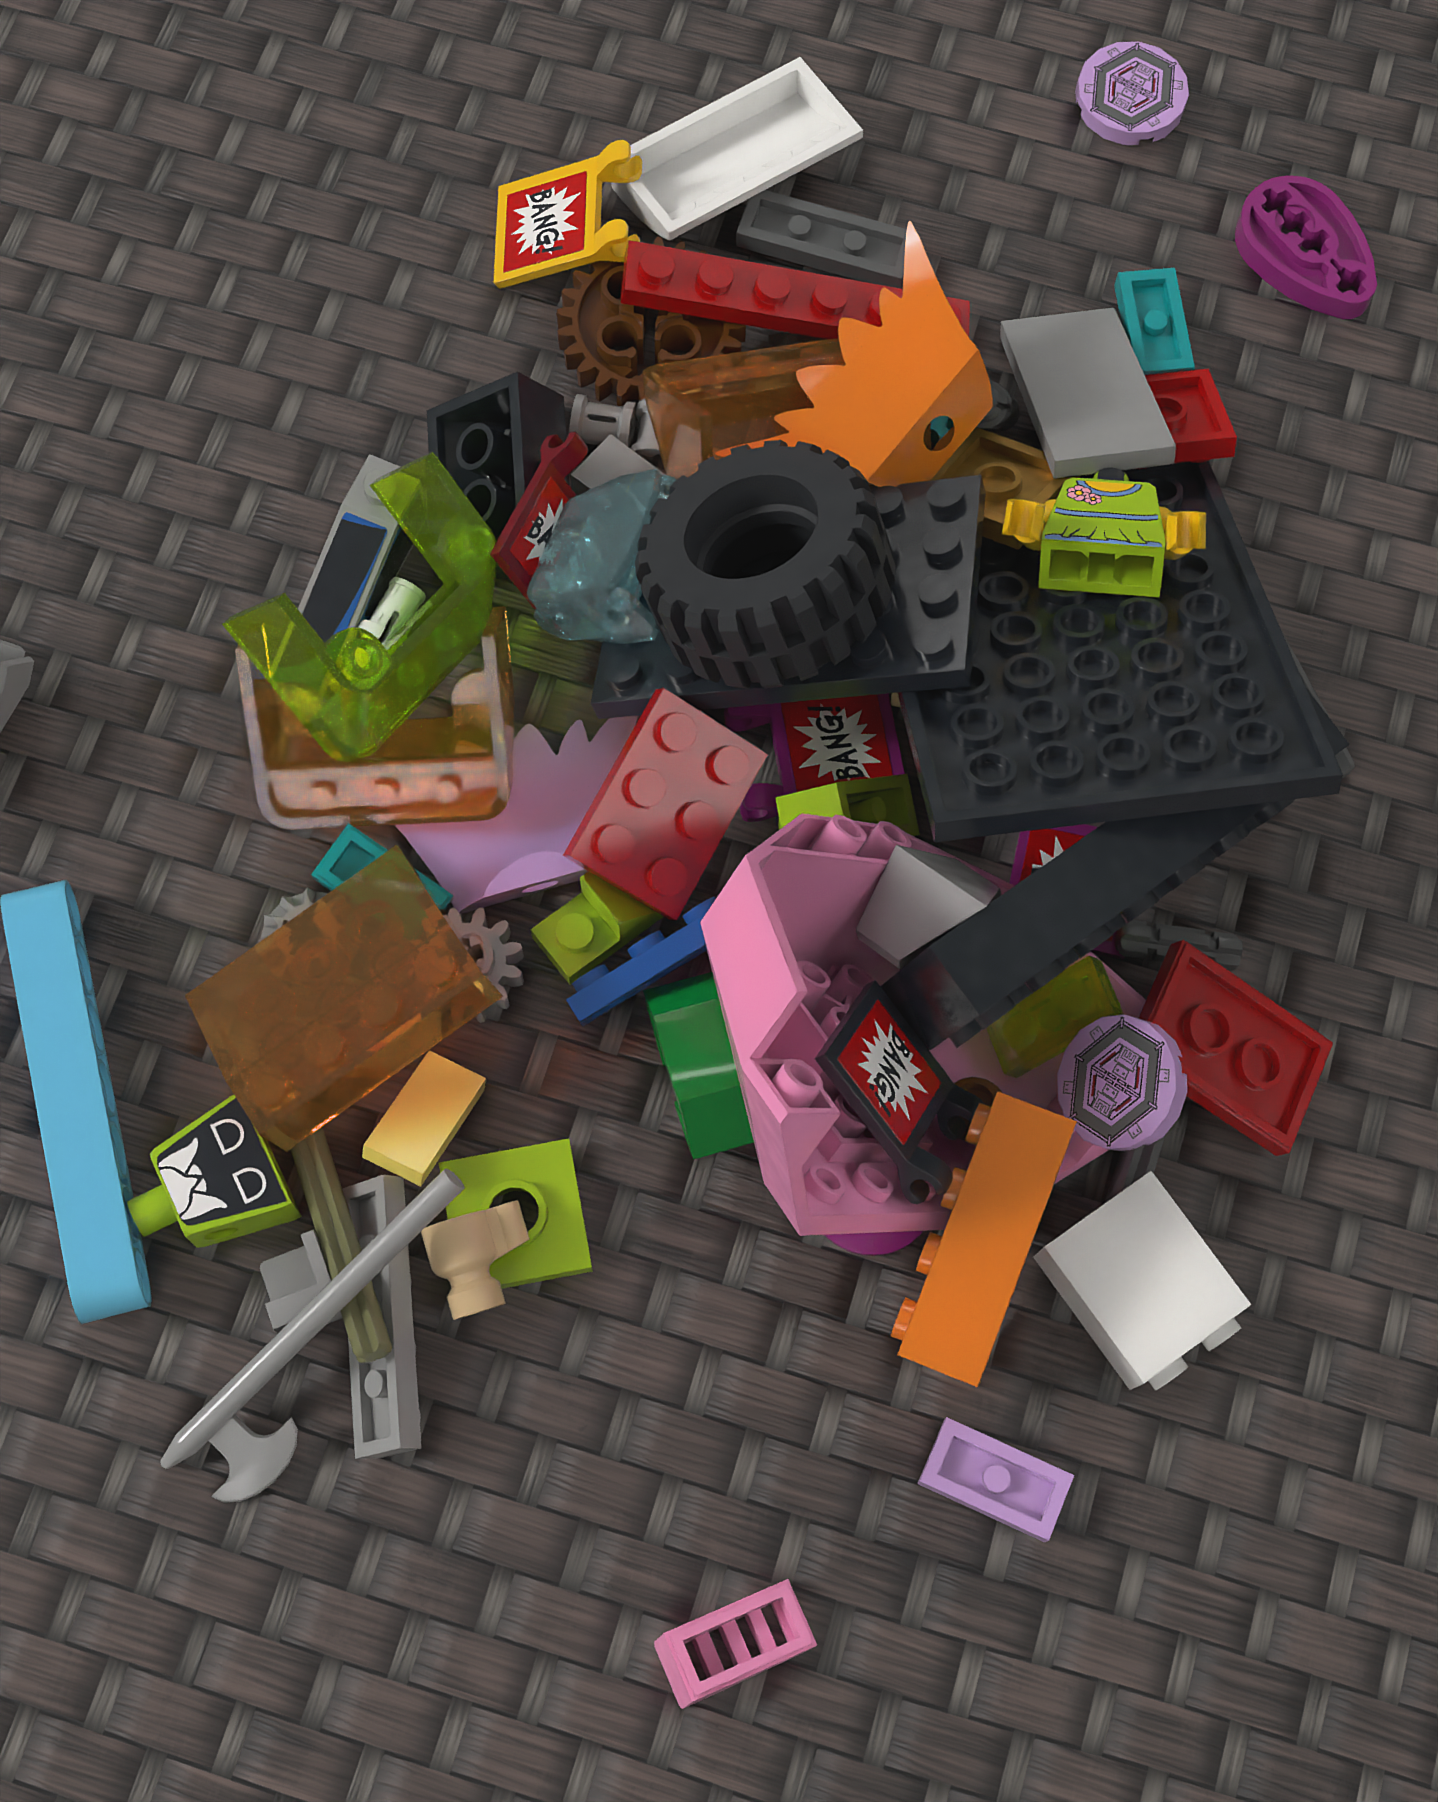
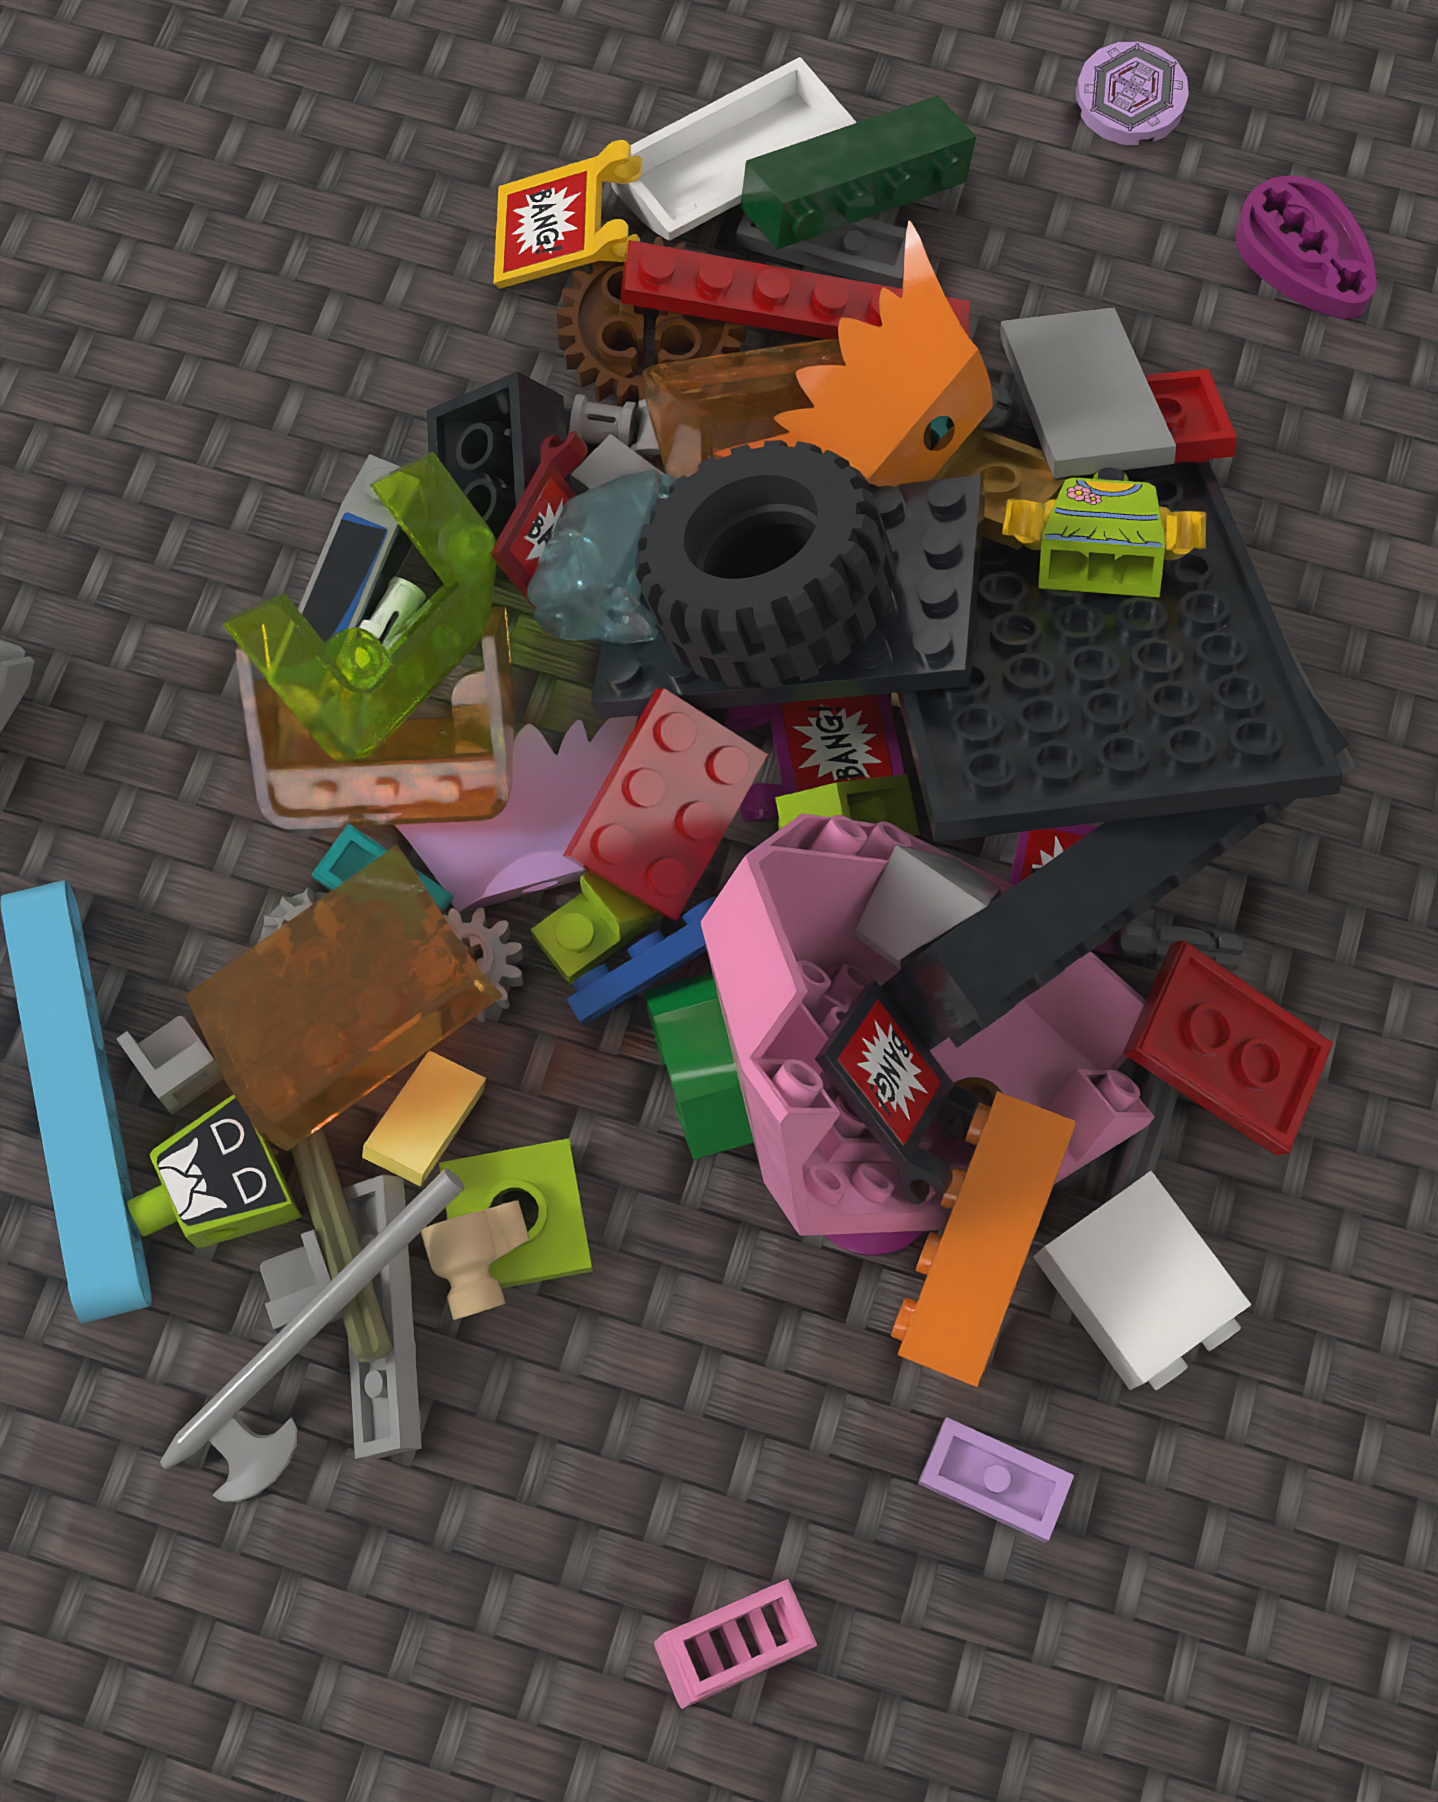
(173, 1063): none -> light grey panel
(856, 171): none -> dark green brick
(1053, 1016): clear neon green plate -> none
(1122, 1082): lavender tile -> none
(1154, 319): teal plate -> none

